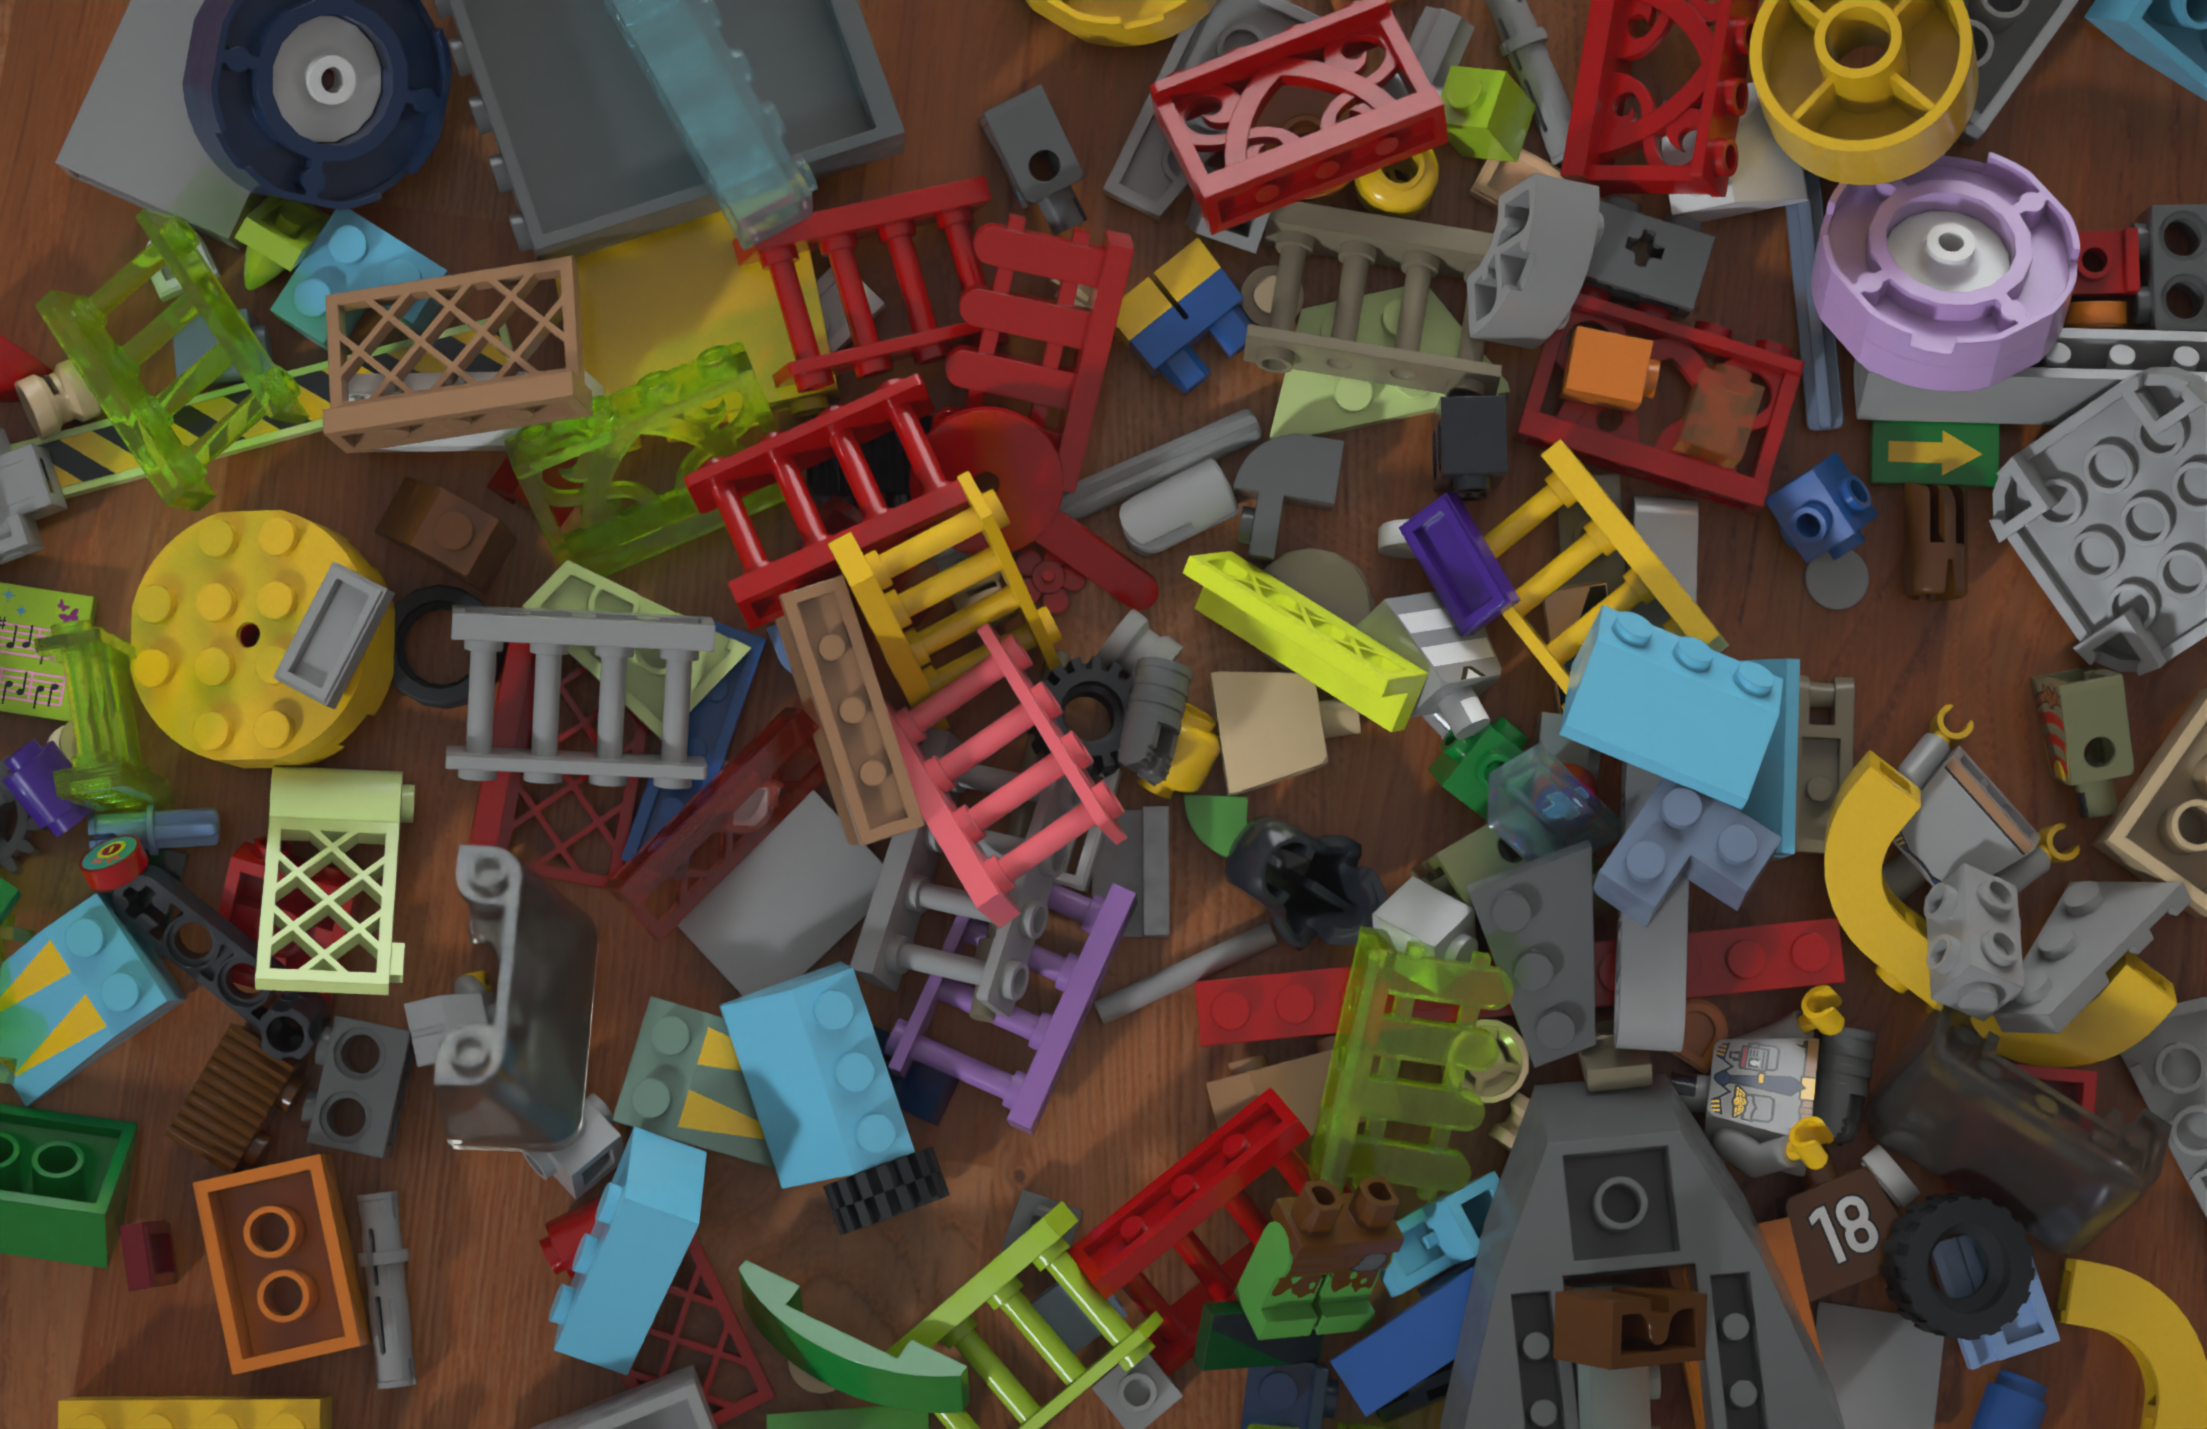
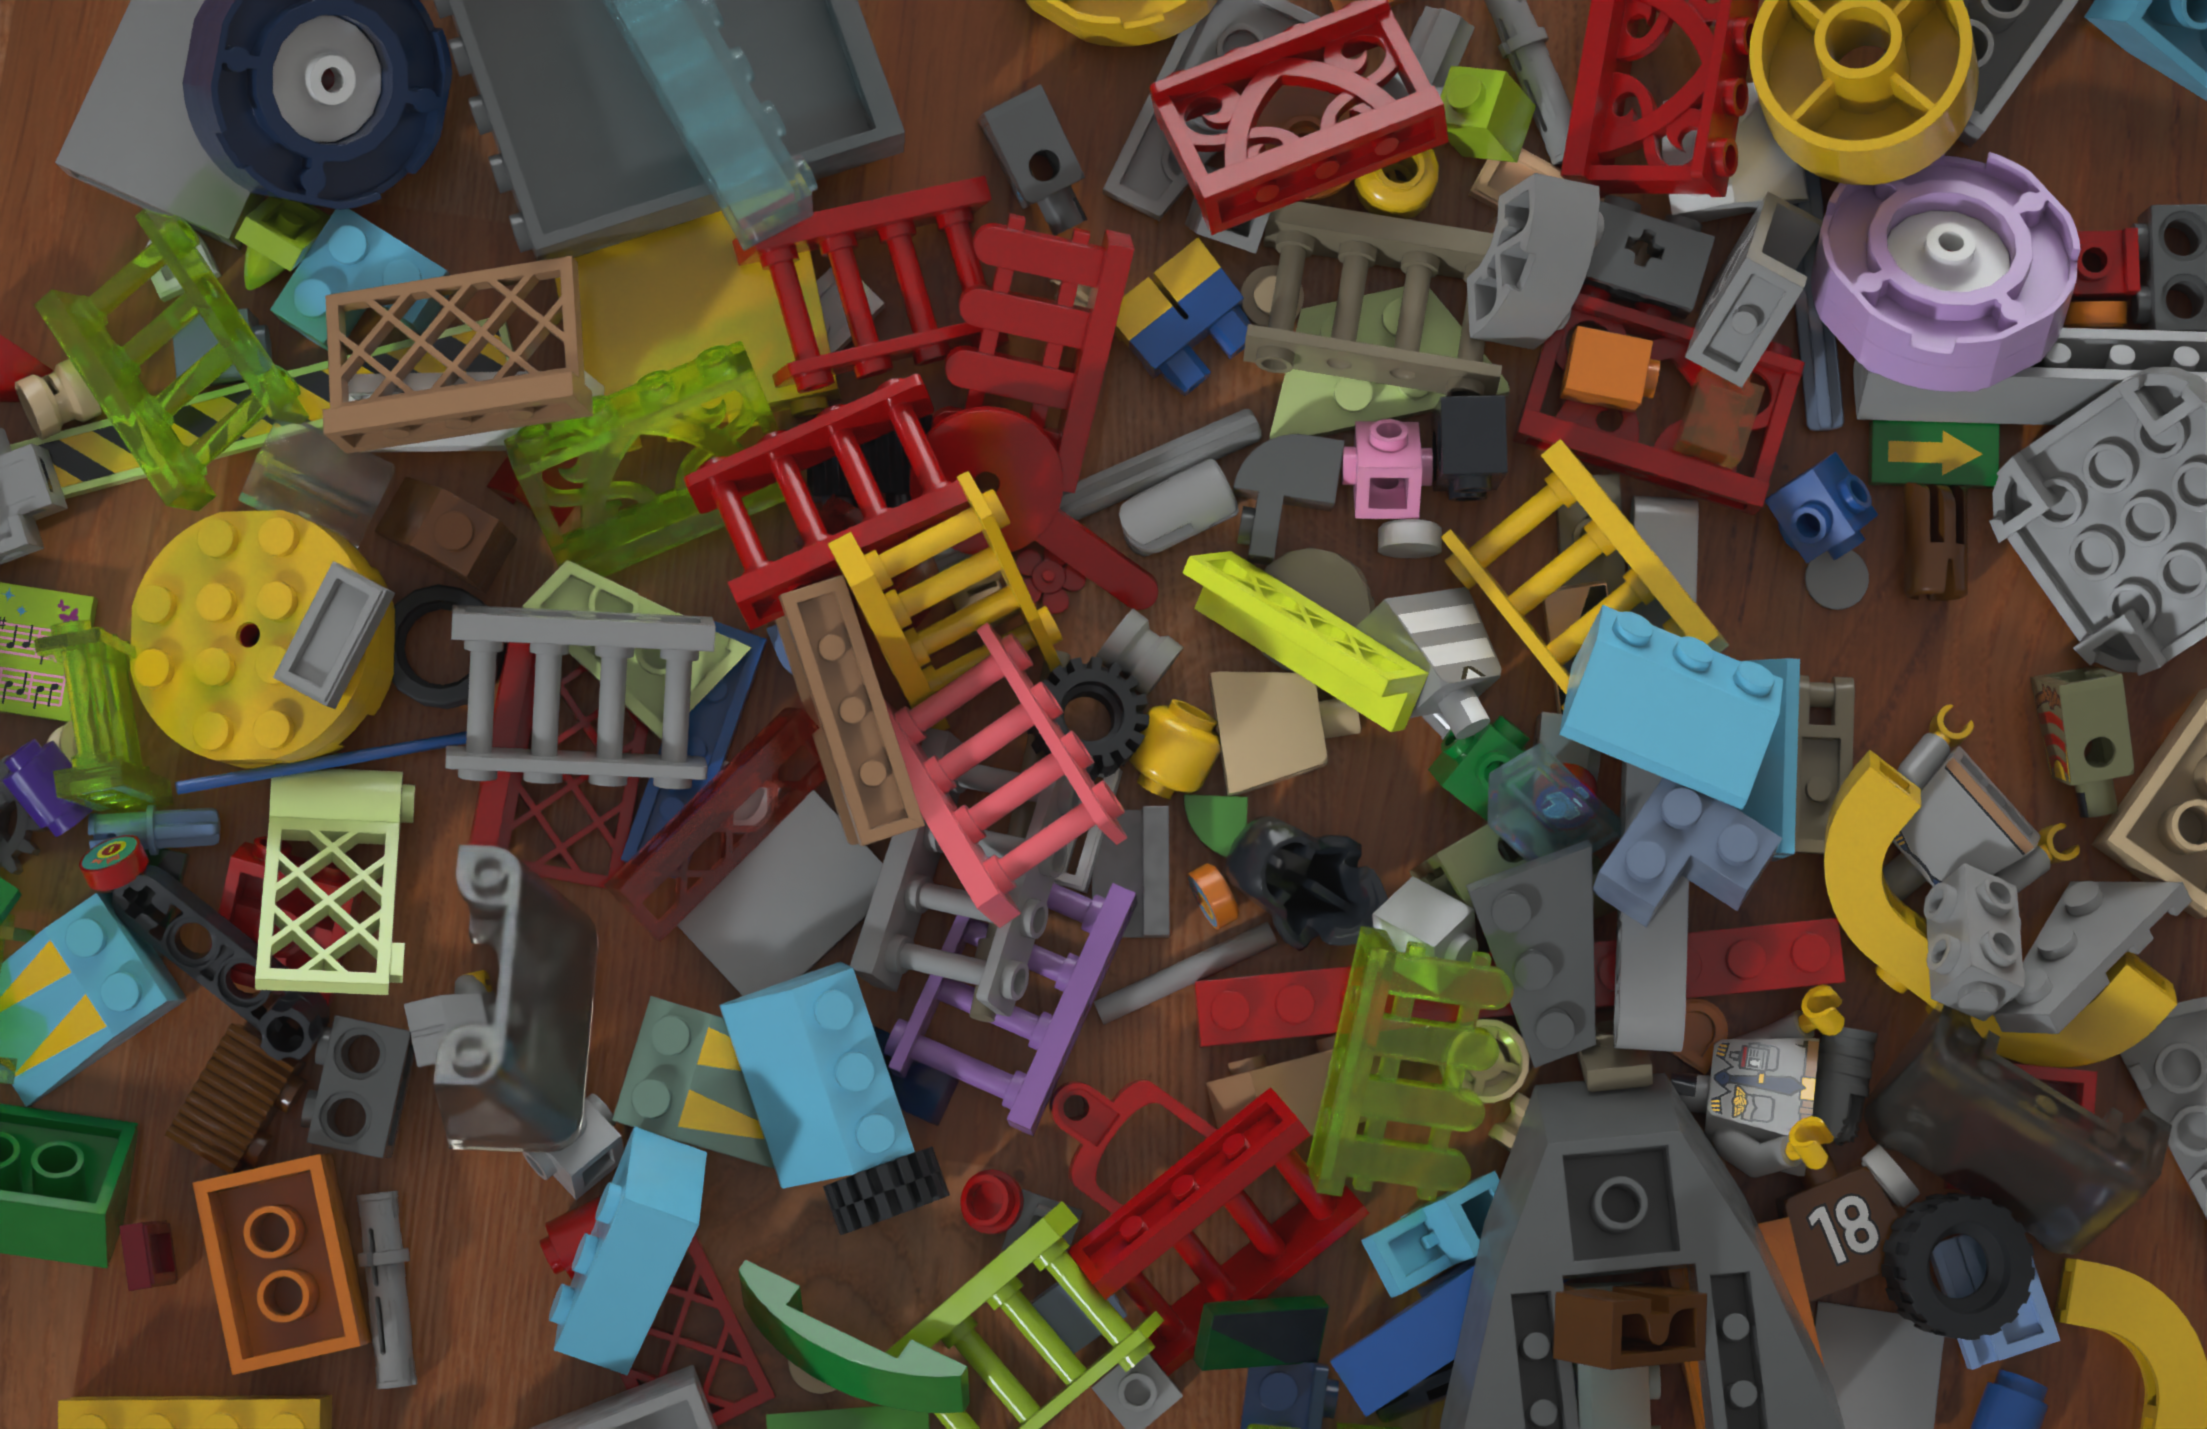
(317, 480): none -> clear panel
(319, 763): none -> blue piece
(991, 1201): none -> red plate
(1102, 1121): none -> red piece
(1154, 717): dark grey hinge -> none
(1213, 895): none -> orange tile
(1320, 1260): hips -> none
(1387, 469): none -> bright pink brick
(1459, 564): dark purple tile -> none
(1753, 290): none -> light grey panel

